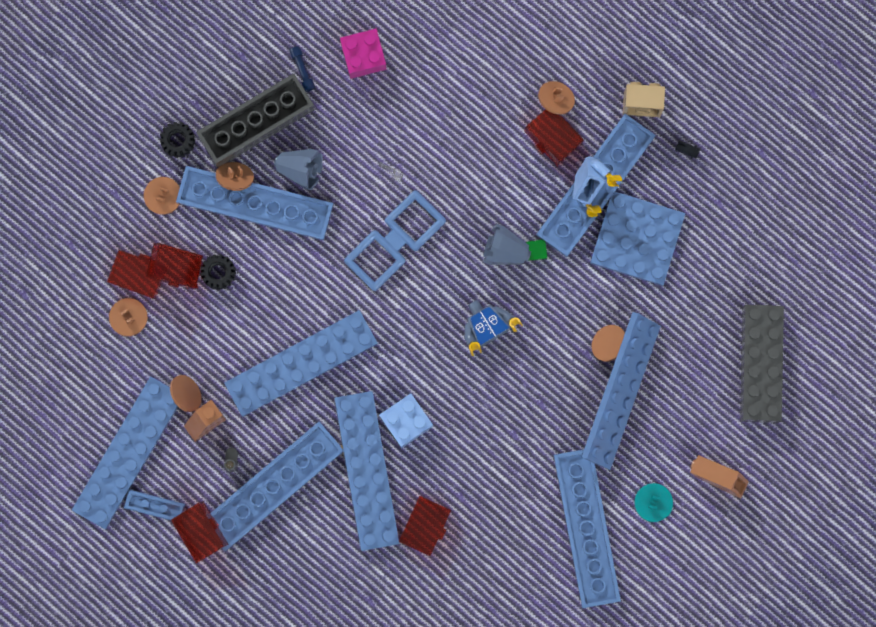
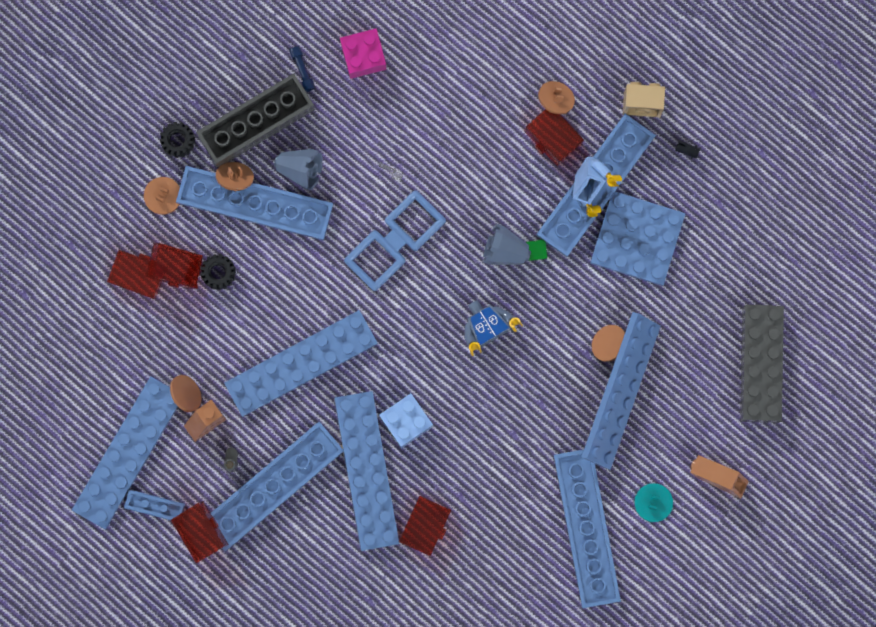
(128, 317): nougat piece -> none

